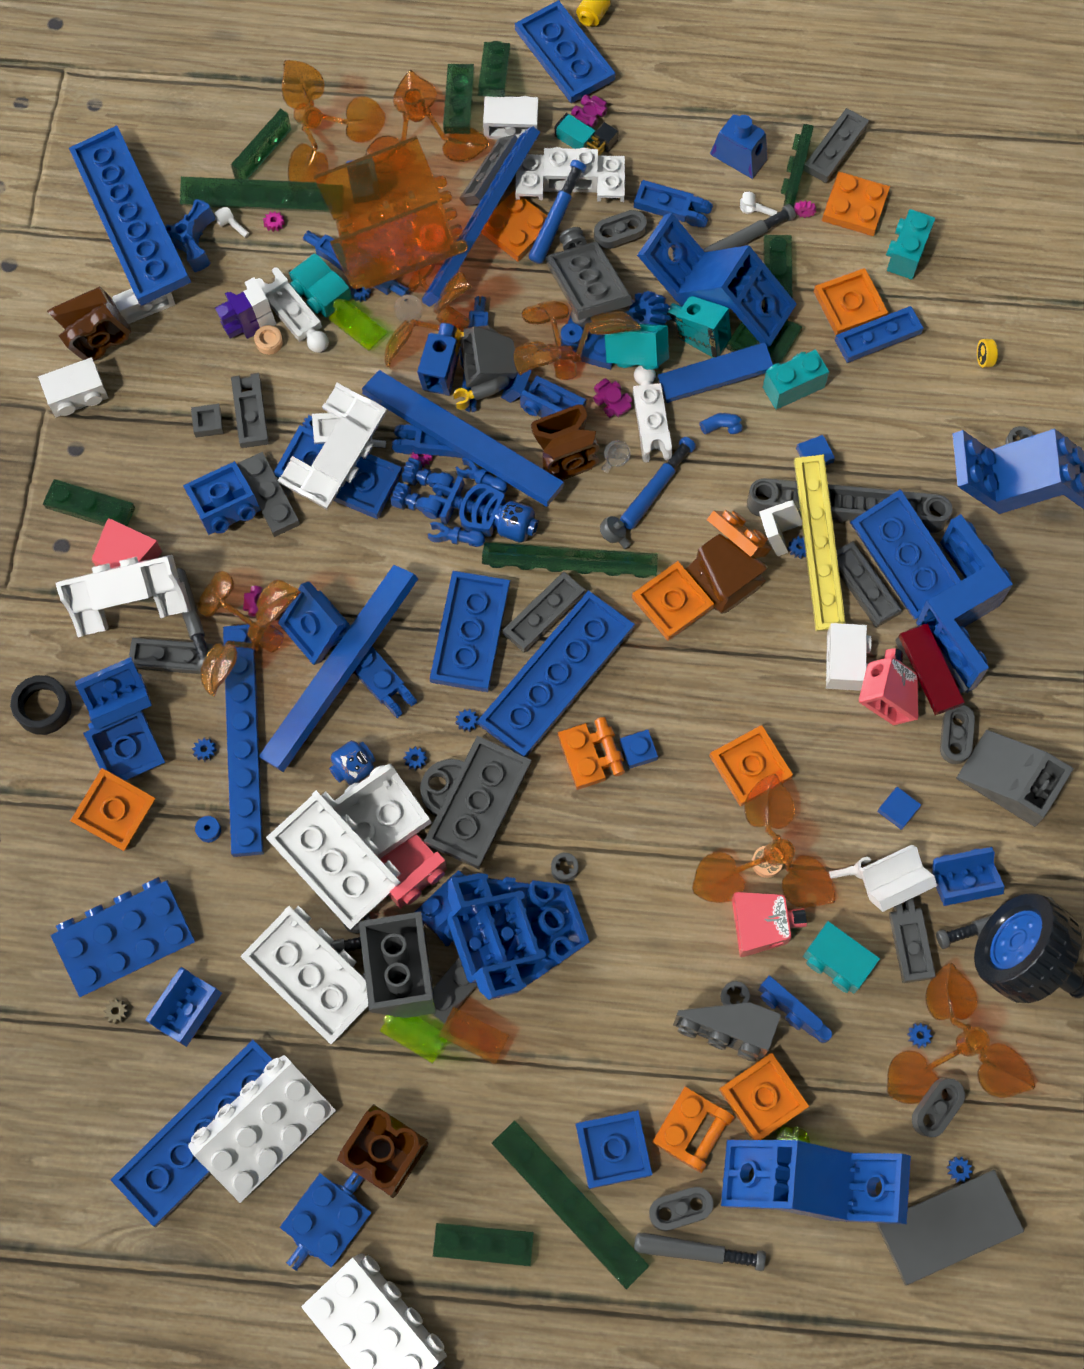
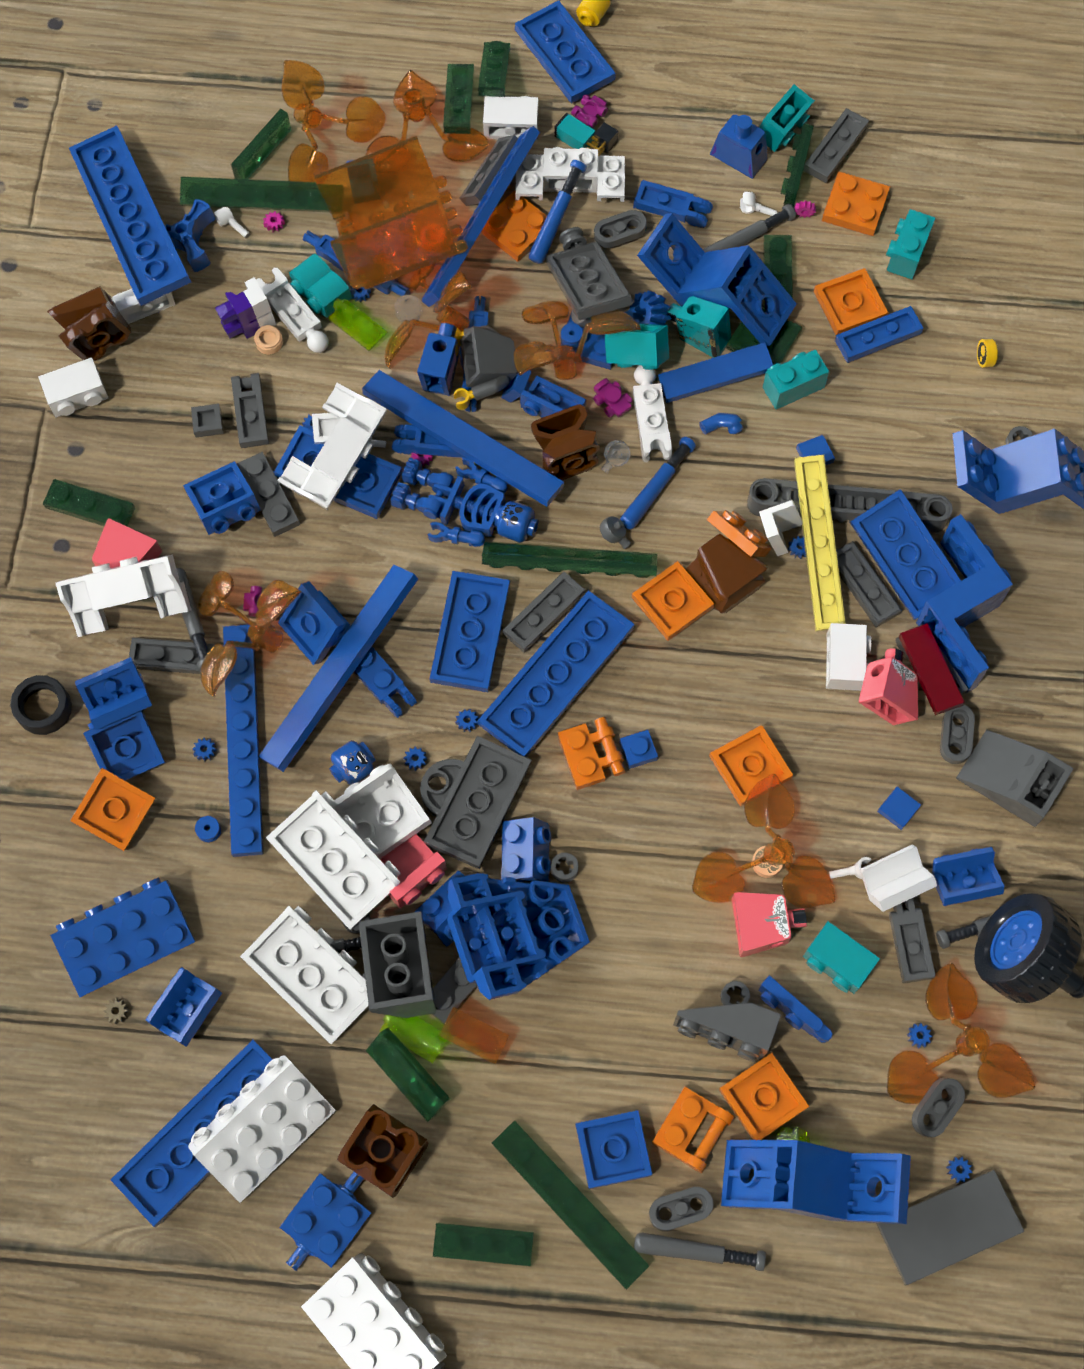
(408, 1074): none -> clear green plate
(526, 850): none -> bracket
(785, 117): none -> teal brick

